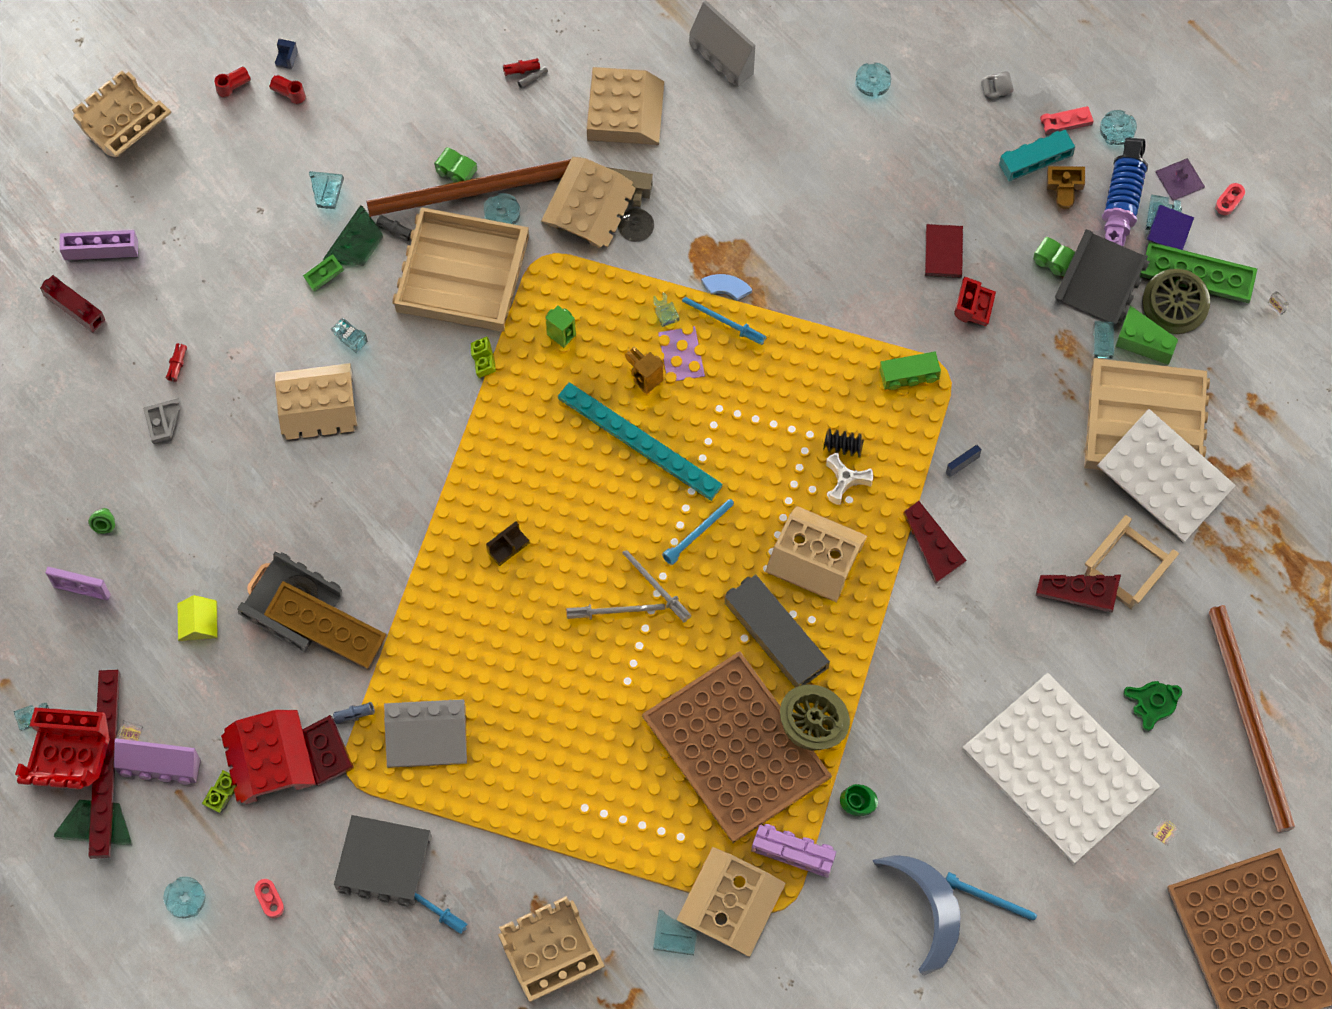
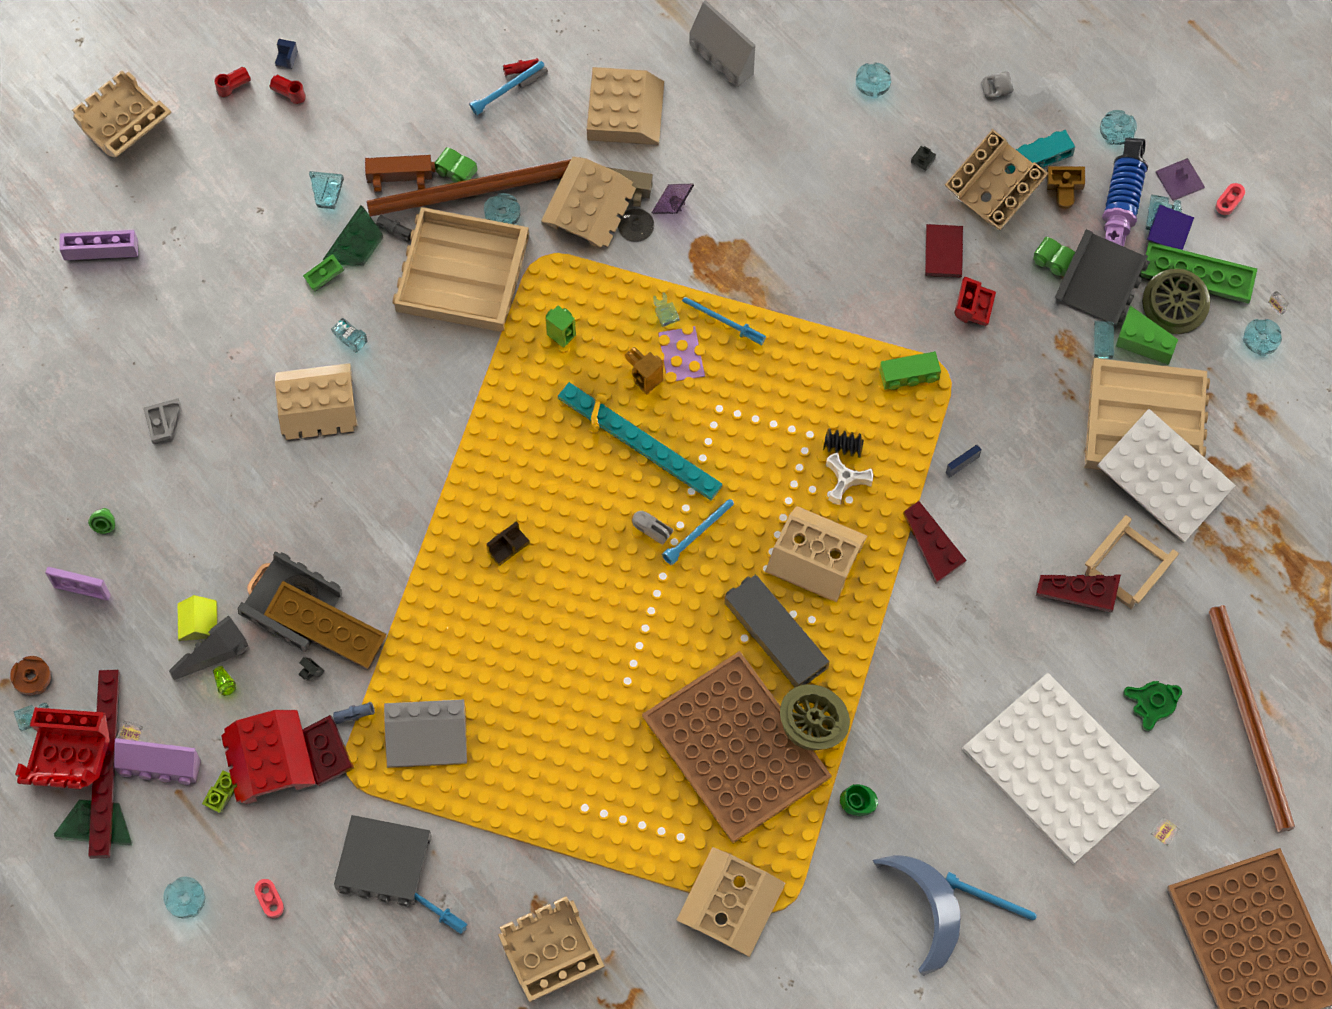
(25, 667): none -> dark orange plate
(72, 303): dark red brick -> none
(176, 362): red pin -> none
(222, 644): none -> dark grey wedge
(224, 682): none -> clear neon green cone
(310, 668): none -> pearl dark grey tile
(399, 169): none -> dark orange brick
(478, 105): none -> dark azure piece
(483, 356): lime slope -> none
(583, 612): light grey piece -> none
(601, 398): none -> yellow piece
(651, 526): none -> light grey arm
(672, 602): light grey piece -> none
(673, 199): none -> clear purple piece
(673, 936): clear light blue wing -> none
(726, 285): light blue tile -> none
(793, 850): lavender brick -> none
(923, 158): none -> pearl dark grey tile
(986, 173): none -> tan slope
(1067, 120): coral plate -> none
(1261, 327): none -> clear light blue plate

